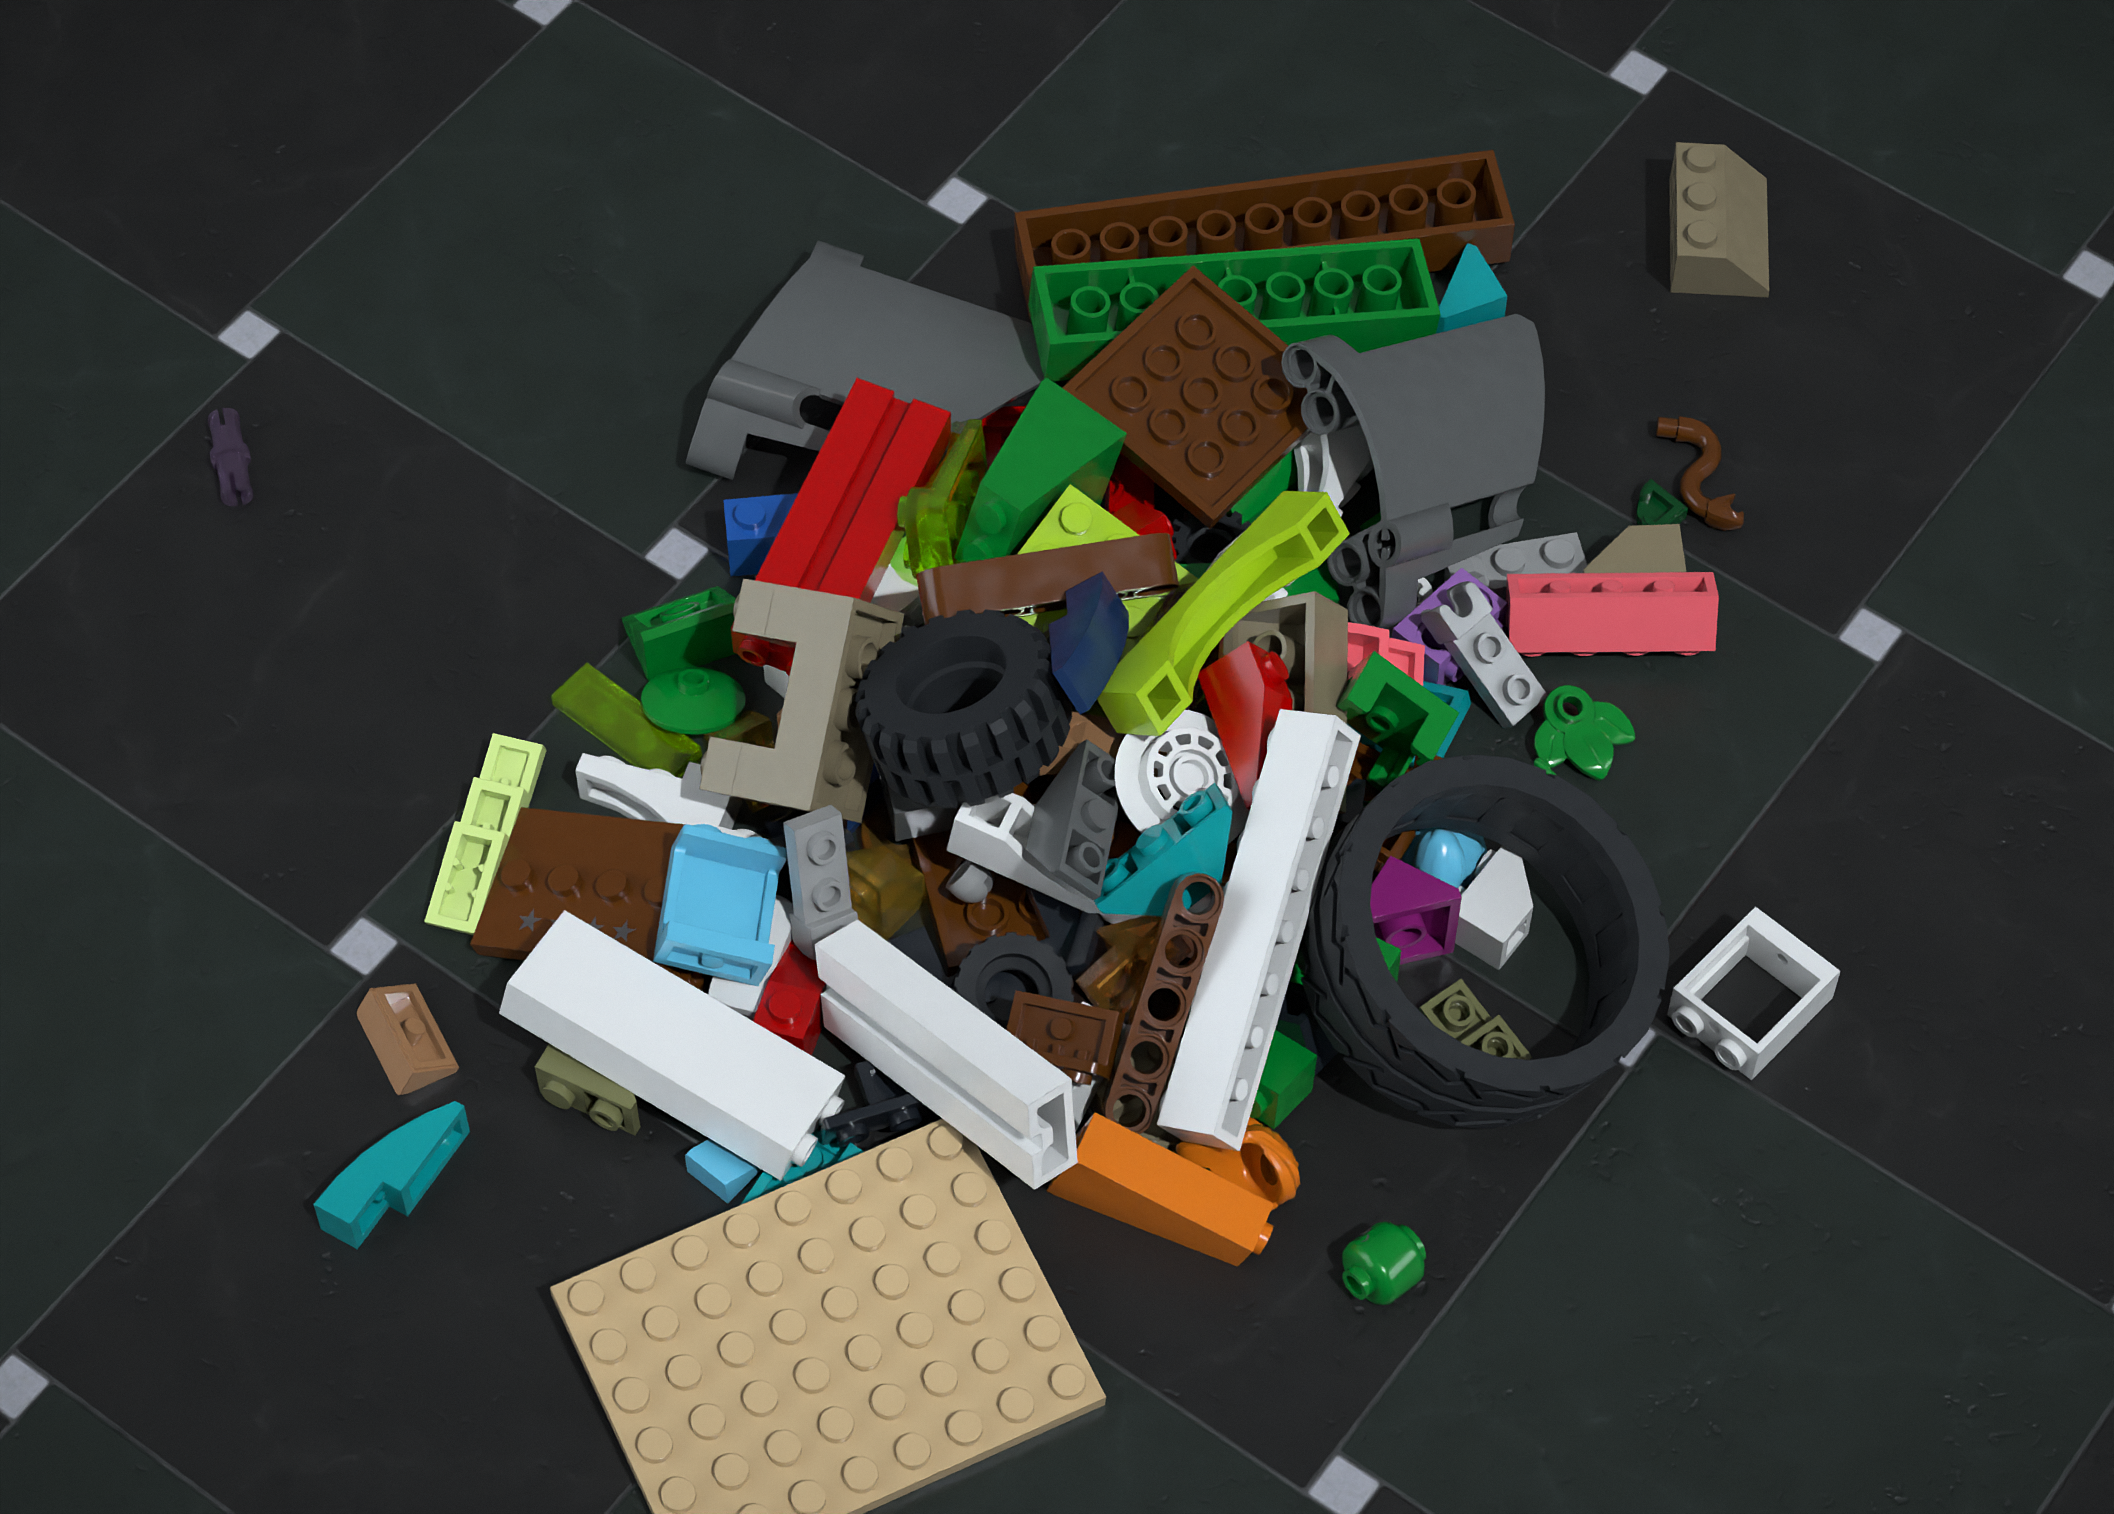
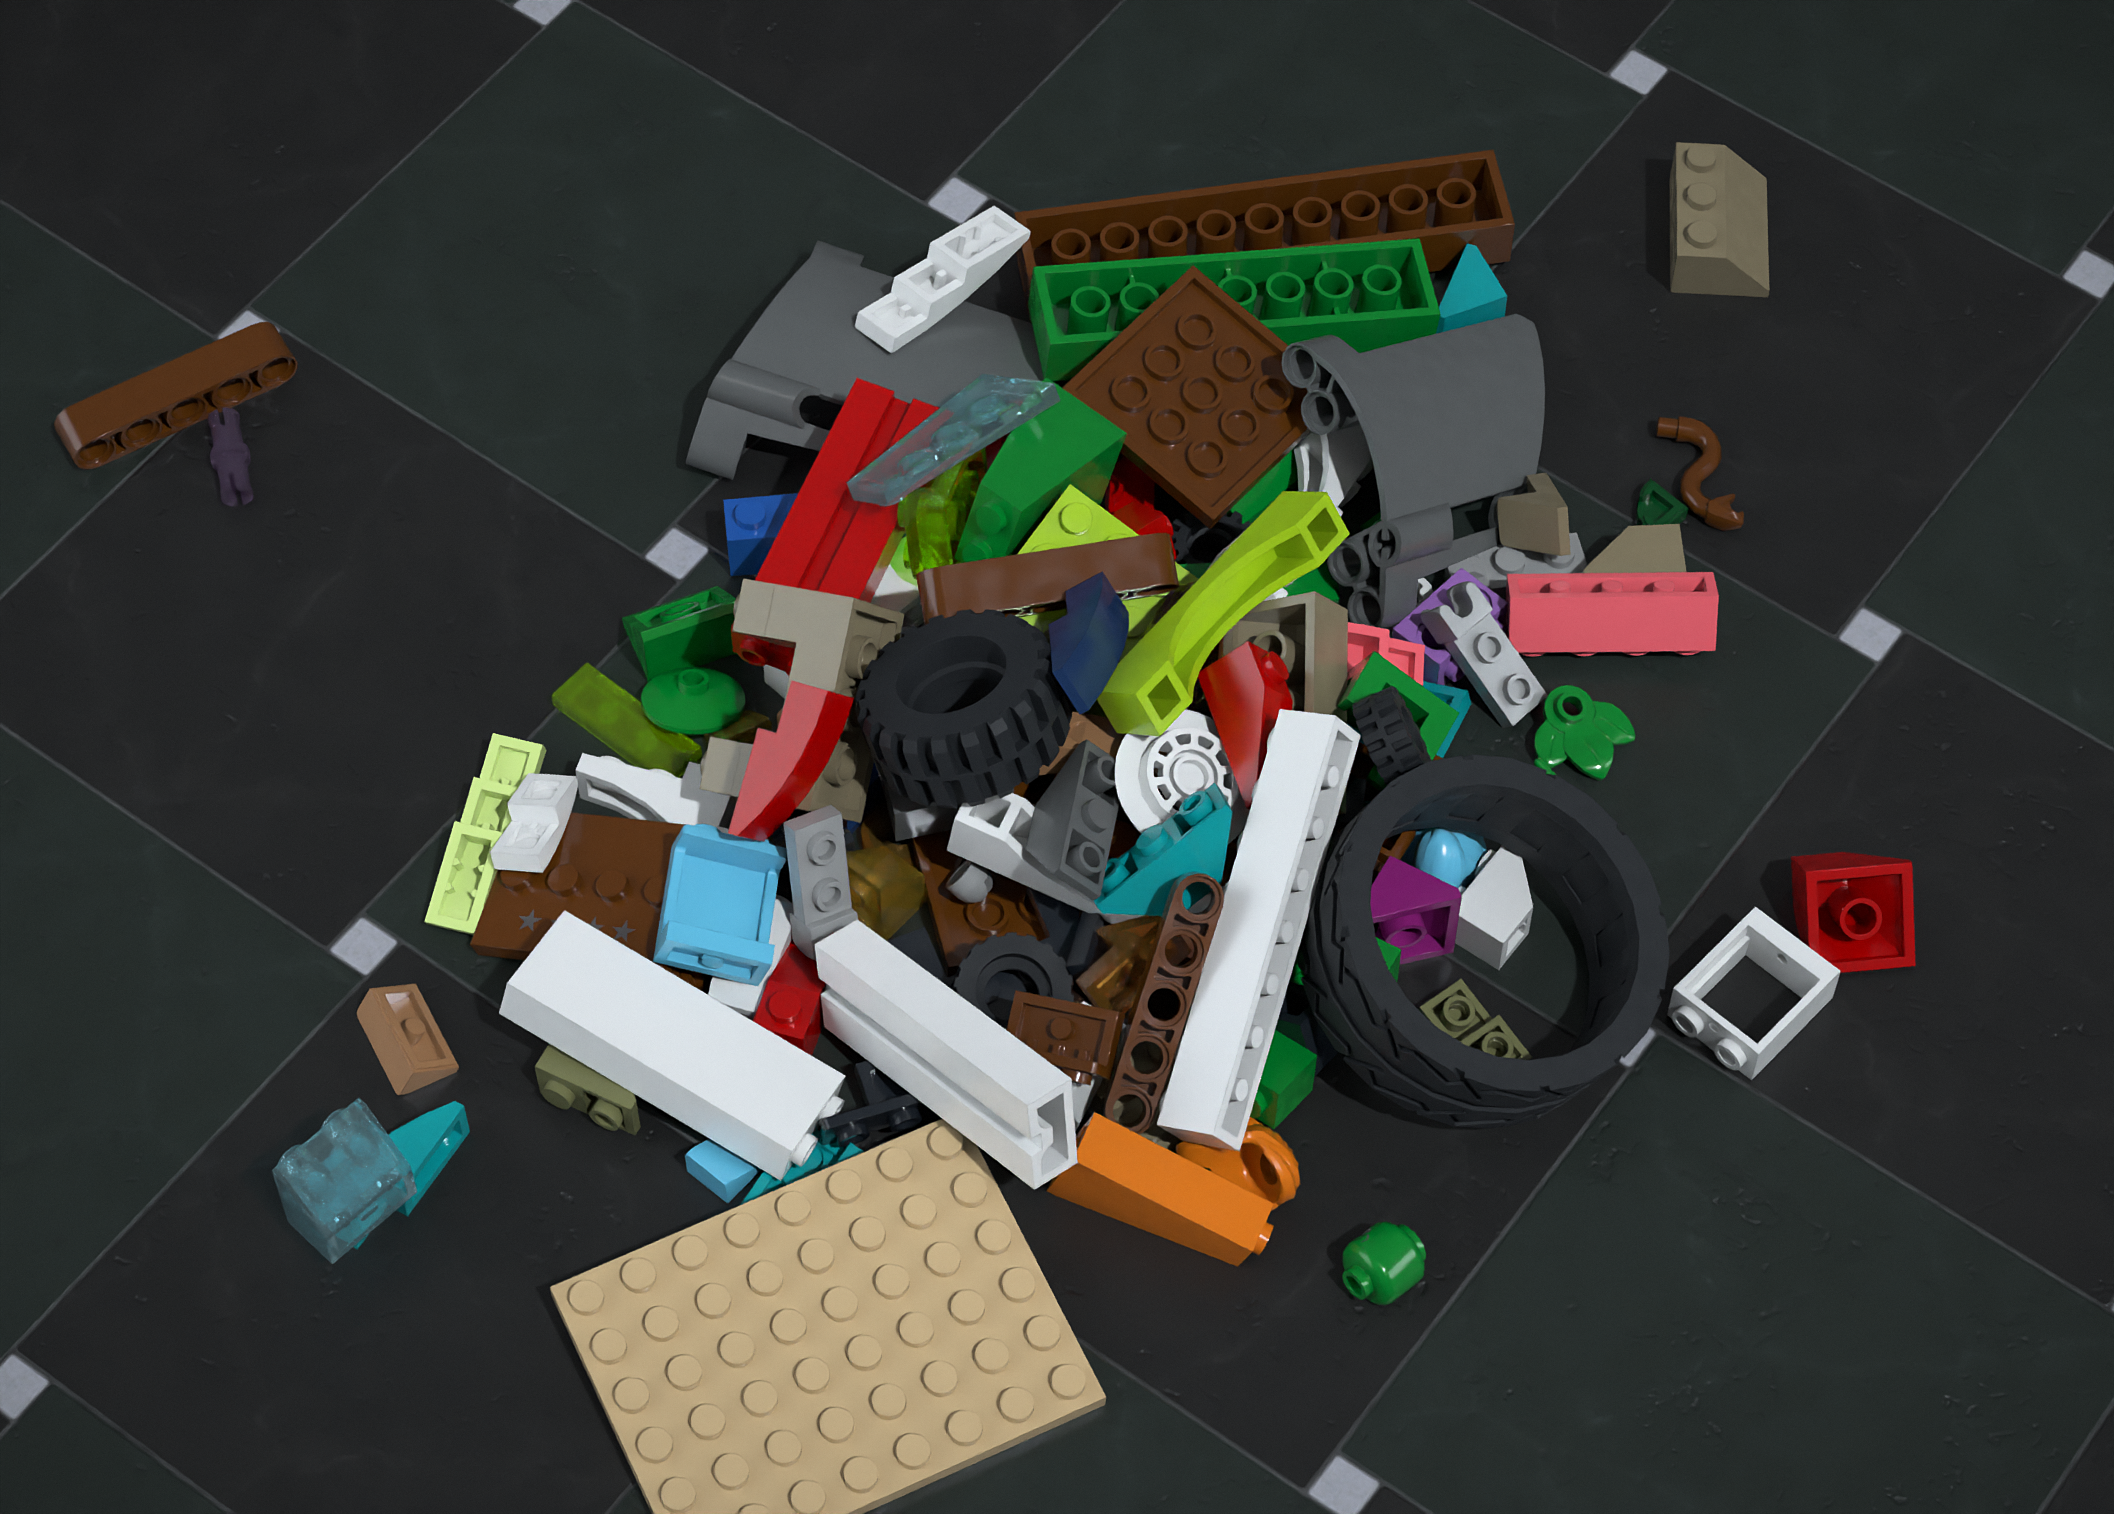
(175, 395): none -> reddish brown beam
(343, 1181): none -> clear light blue slope
(539, 819): none -> white slope
(788, 761): none -> slope
(942, 281): none -> white slope
(951, 434): none -> clear light blue wing
(1390, 734): none -> black tyre
(1535, 518): none -> dark tan slope
(1855, 909): none -> red slope

